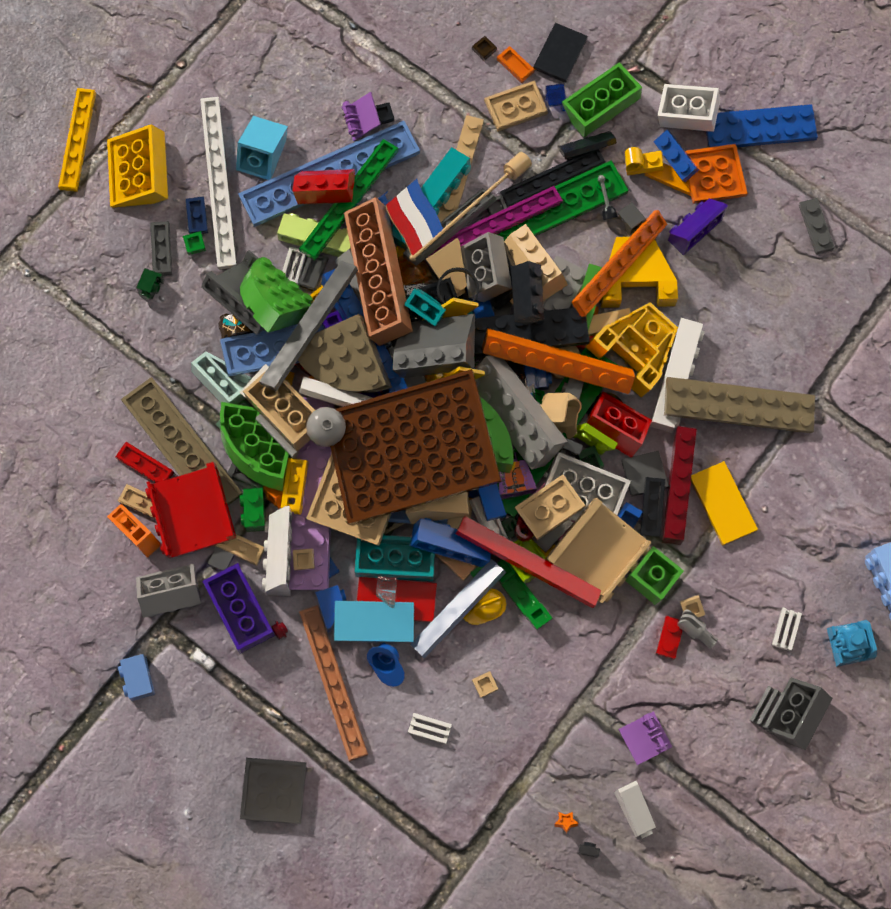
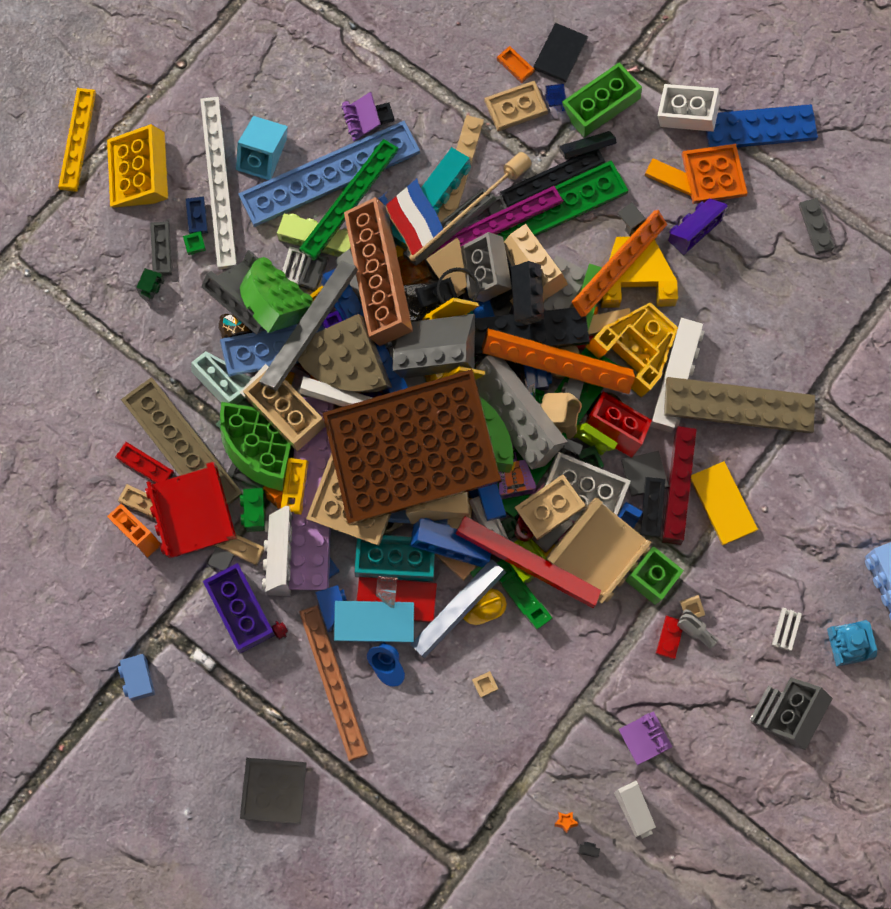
(168, 590): light grey slope -> none
(277, 436): light grey bar -> none
(303, 559): tan plate -> none
(324, 186): red slope -> none
(325, 426): light grey cylinder -> none
(413, 723): white tile -> none
(425, 306): teal slope -> none
(484, 48): dark brown tile -> none
(609, 211): hinge -> none
(641, 162): yellow plate -> none
(676, 155): blue plate -> none

